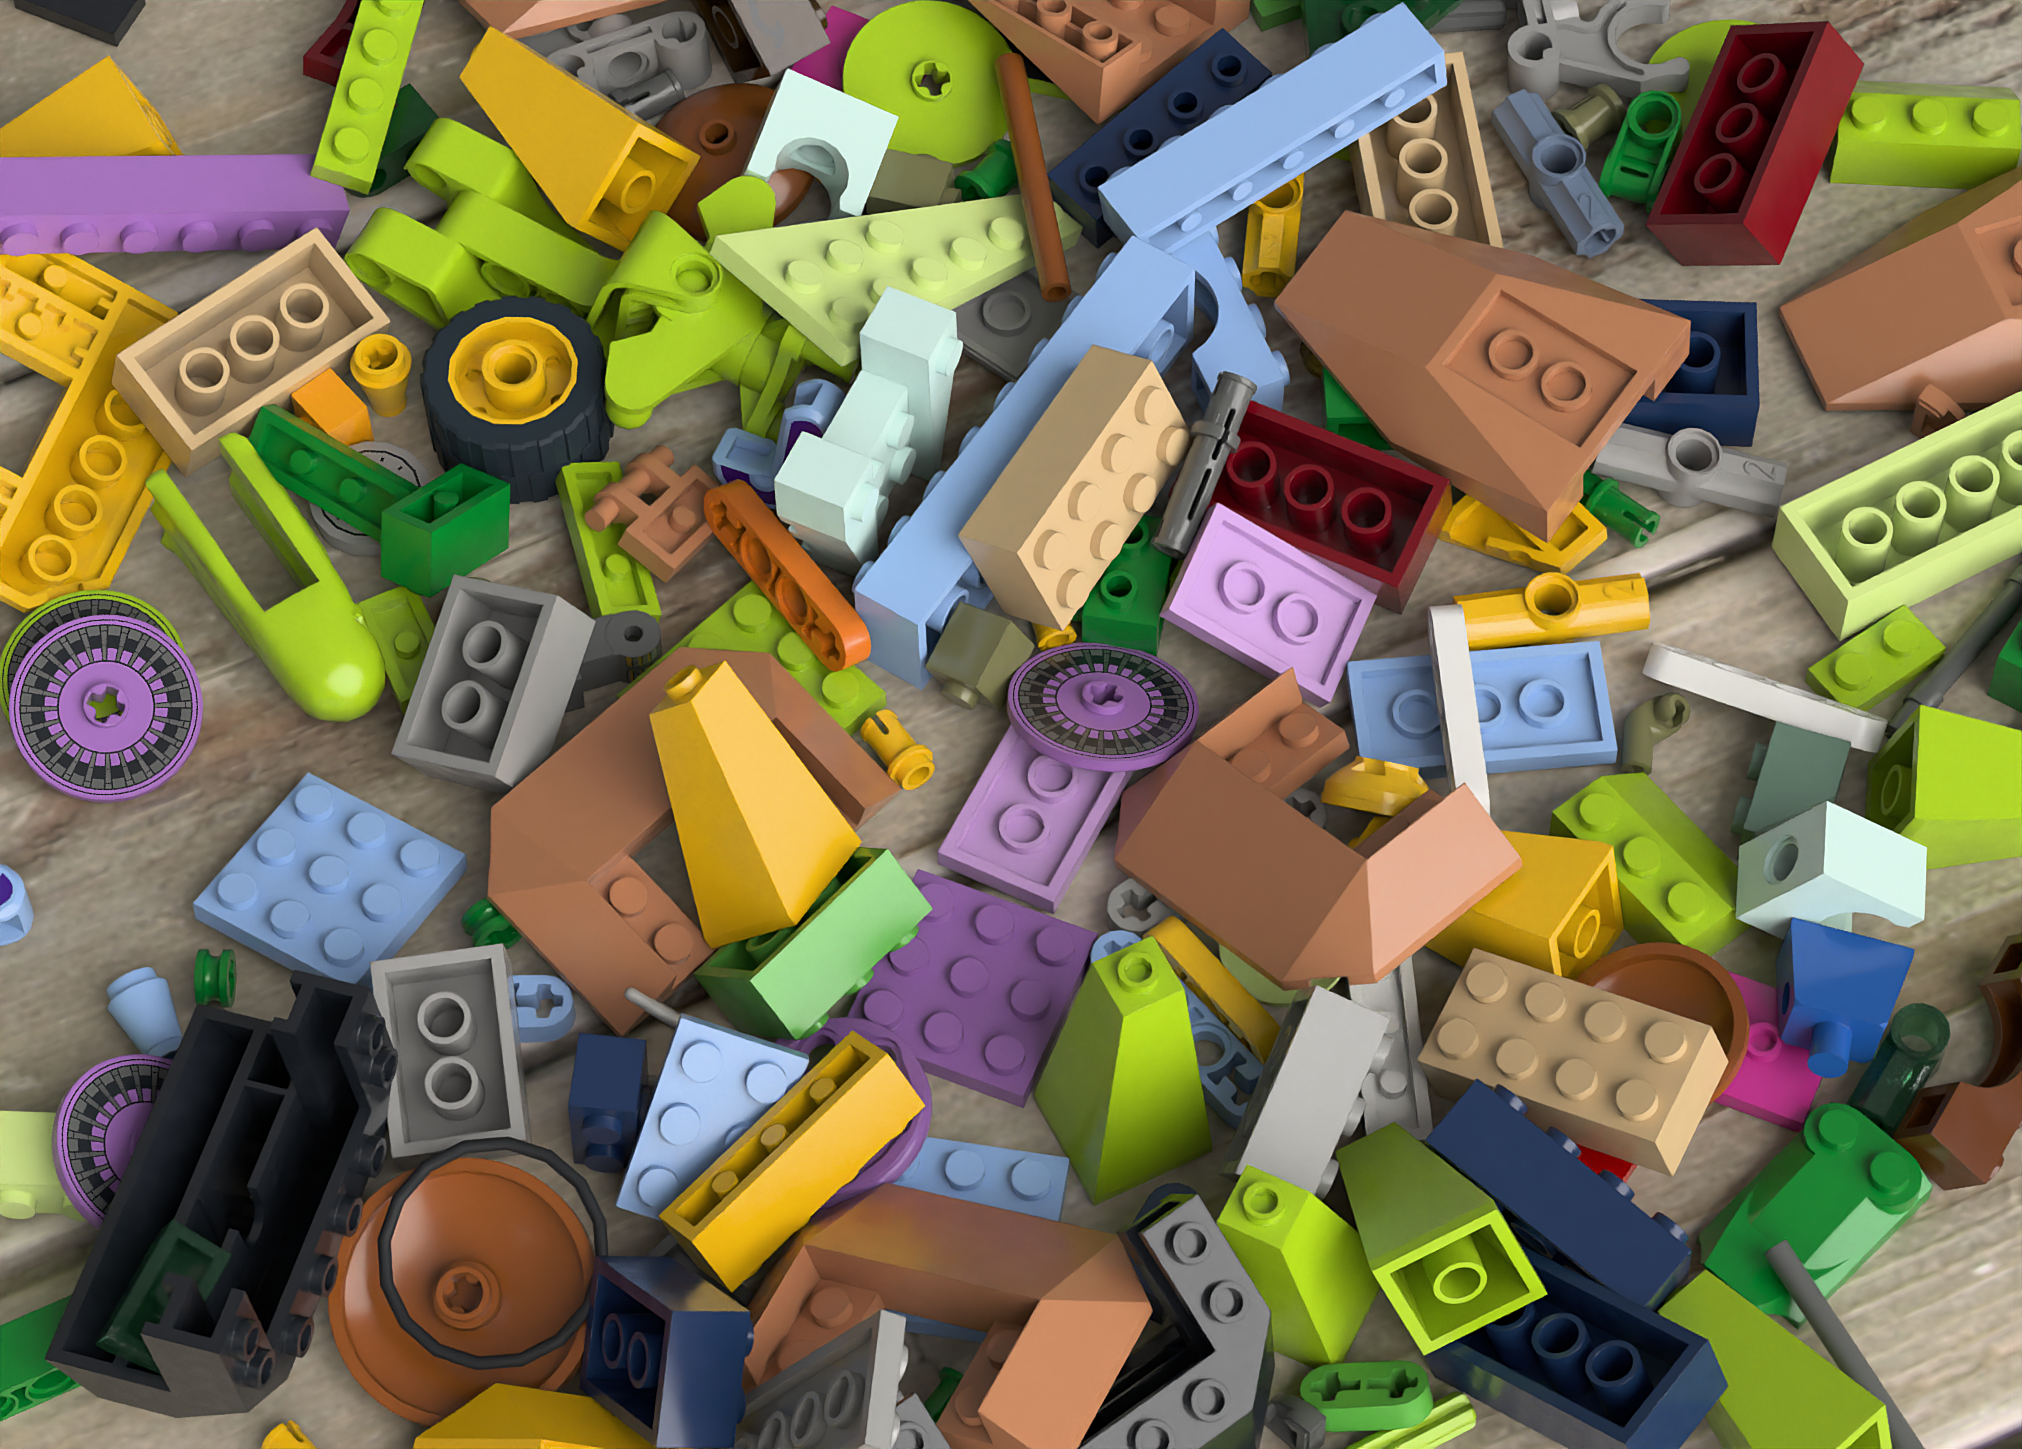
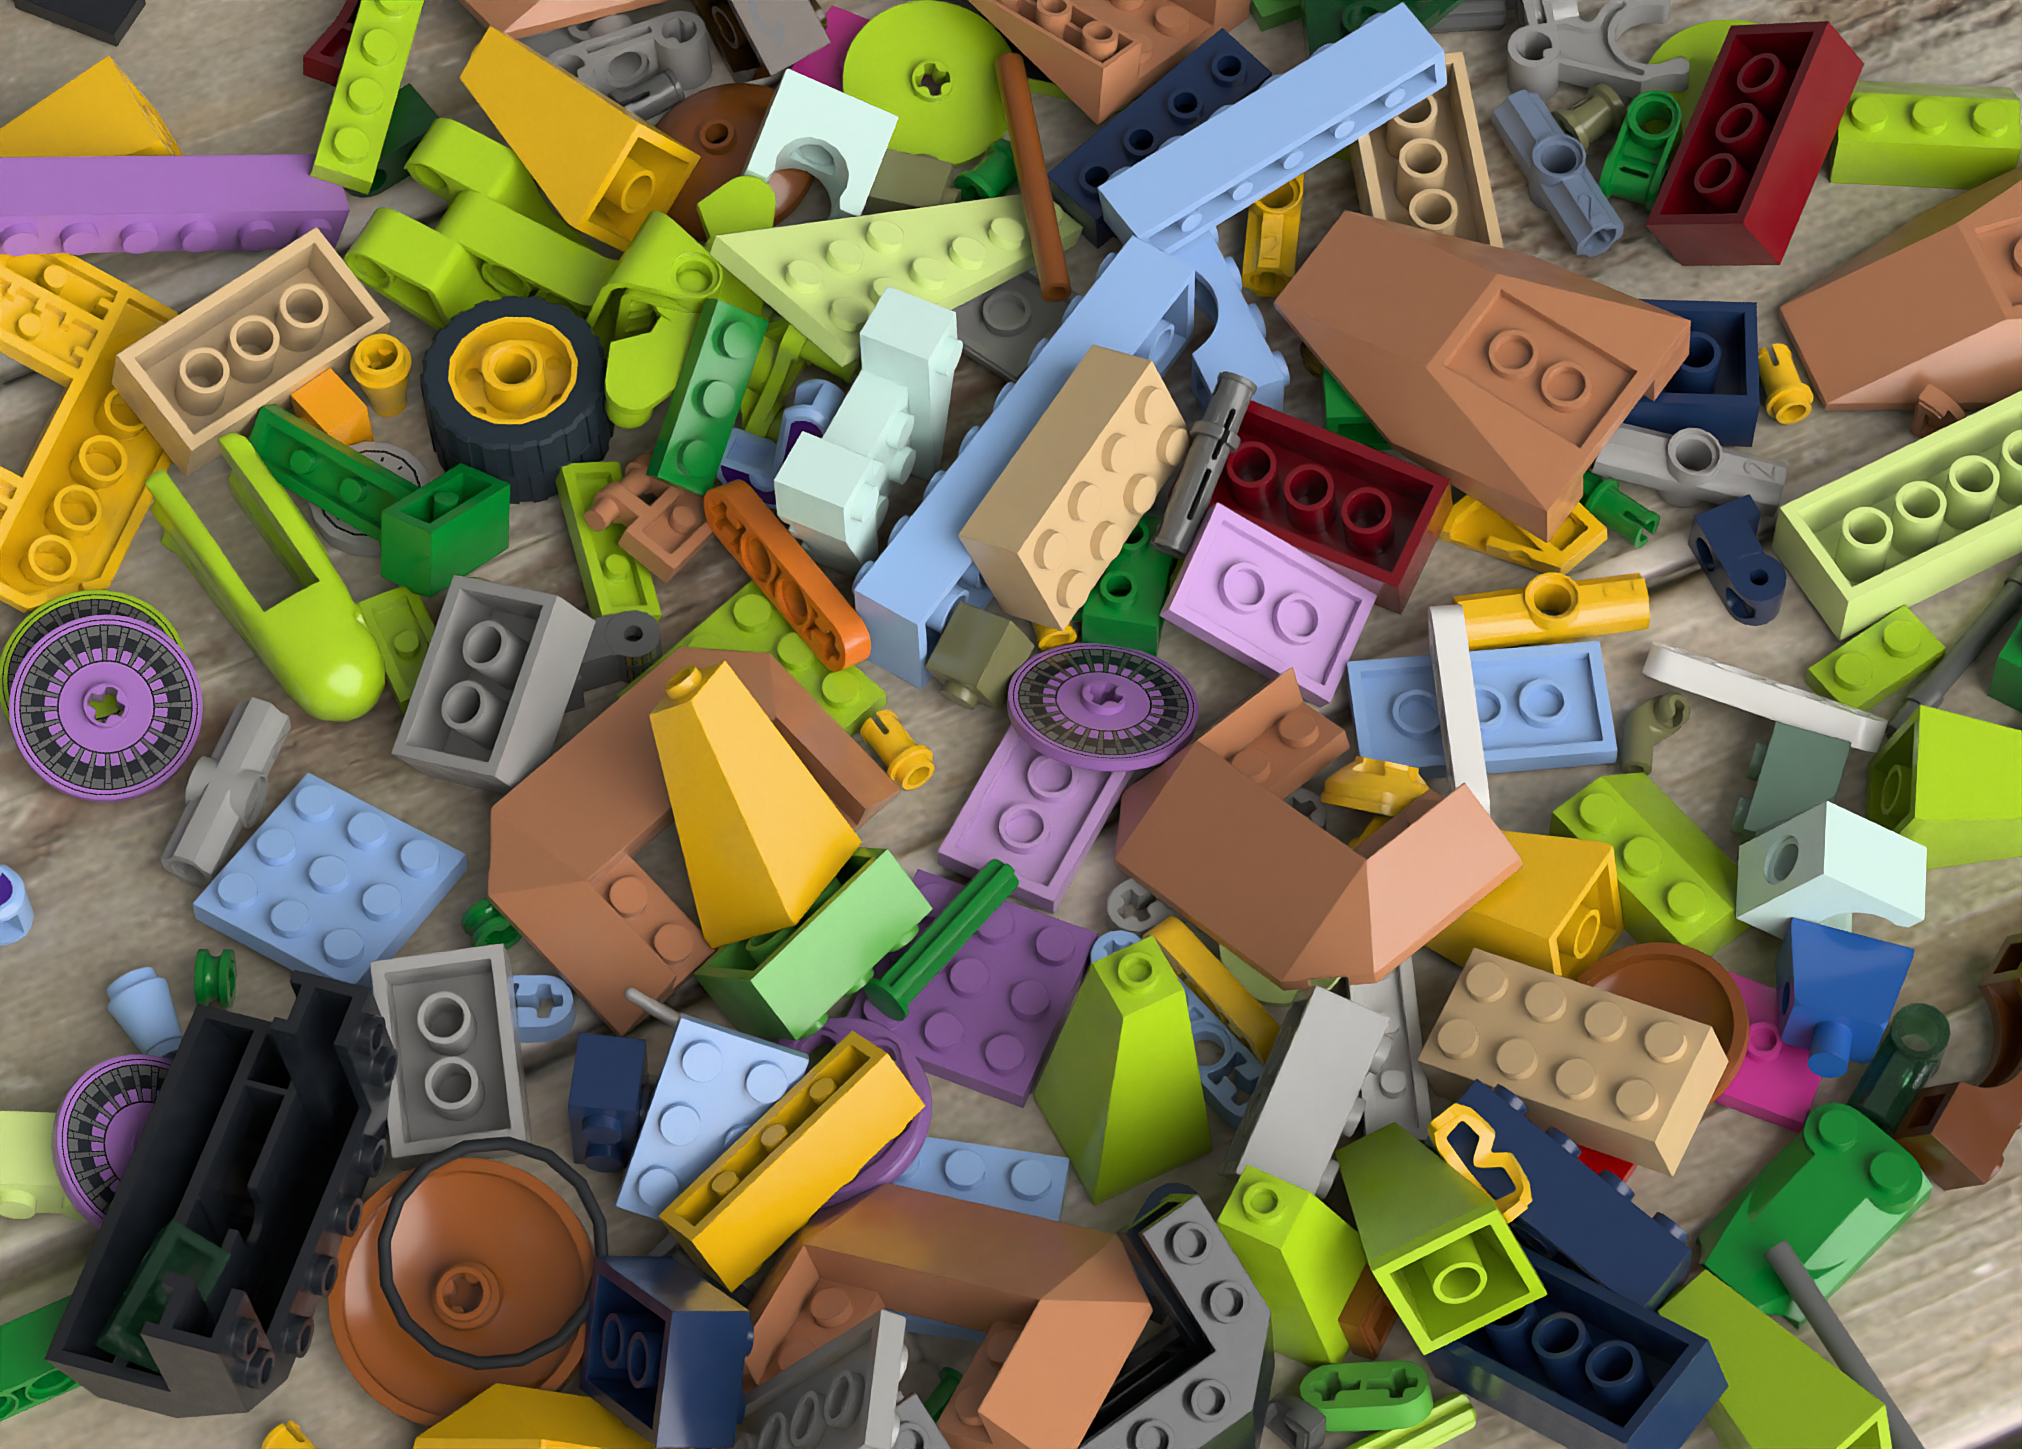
(226, 792): none -> light grey piece
(707, 397): none -> green plate
(941, 940): none -> green axle
(1367, 1317): none -> dark orange tile
(1438, 1130): none -> yellow helmet
(1735, 562): none -> dark blue leg
(1787, 396): none -> yellow pin

